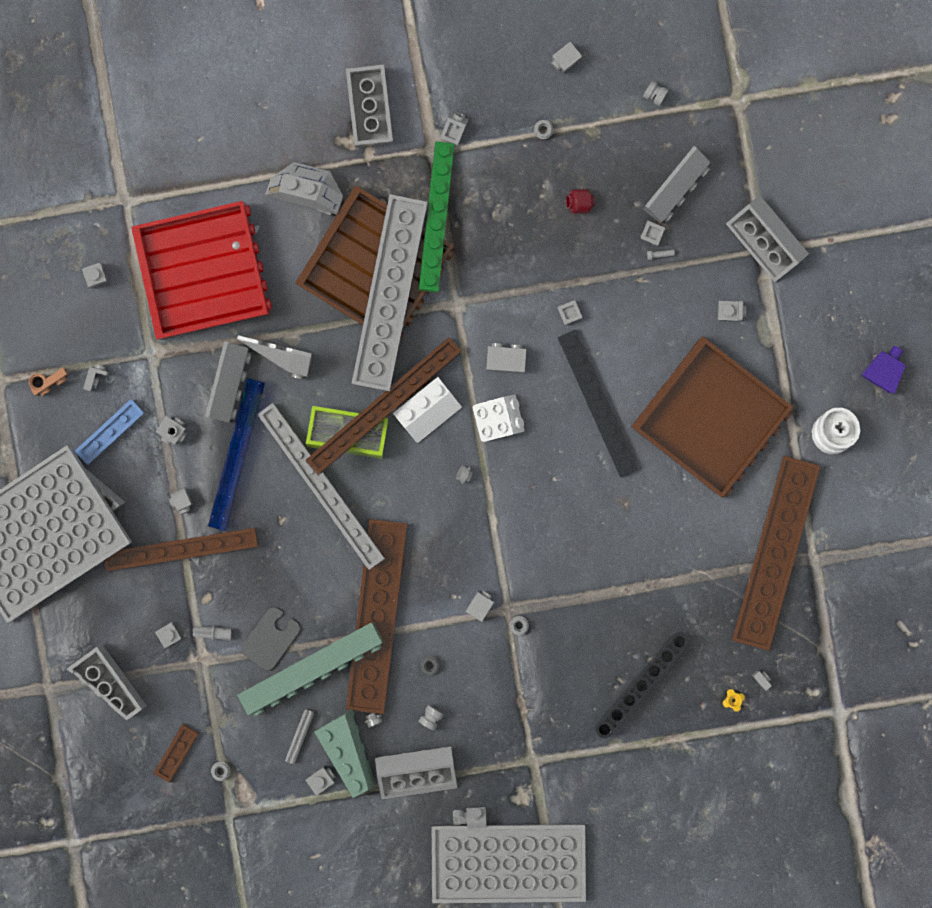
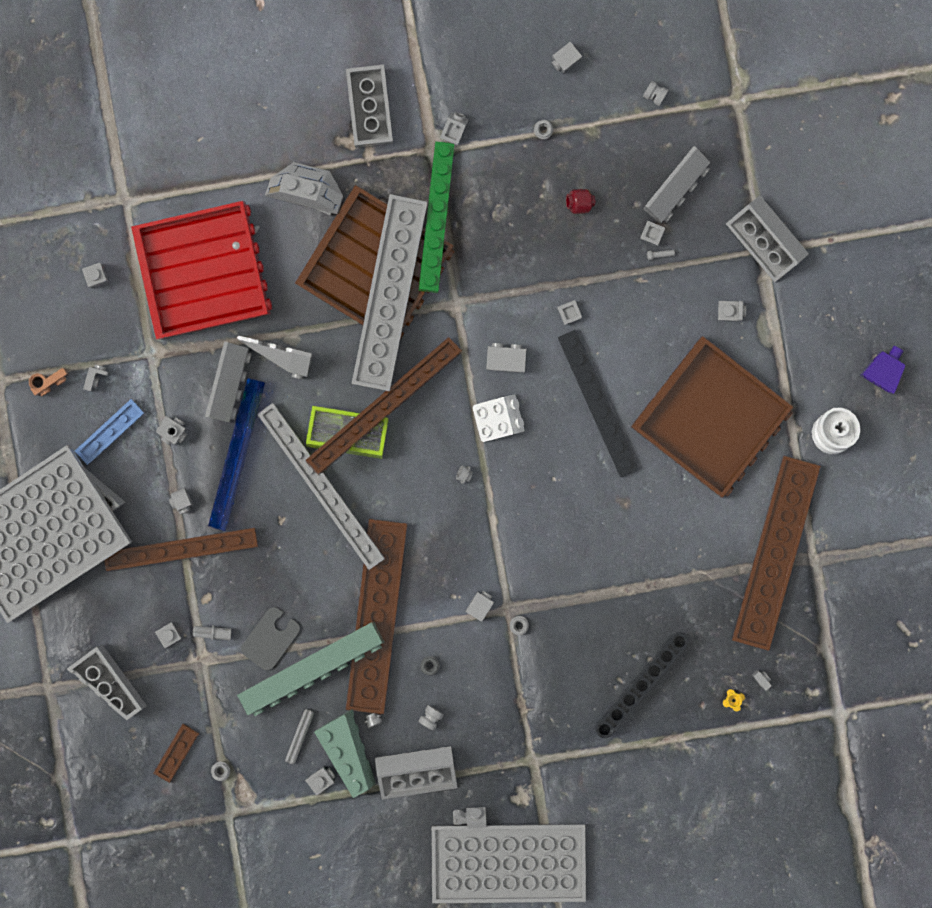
(427, 410): white slope -> none

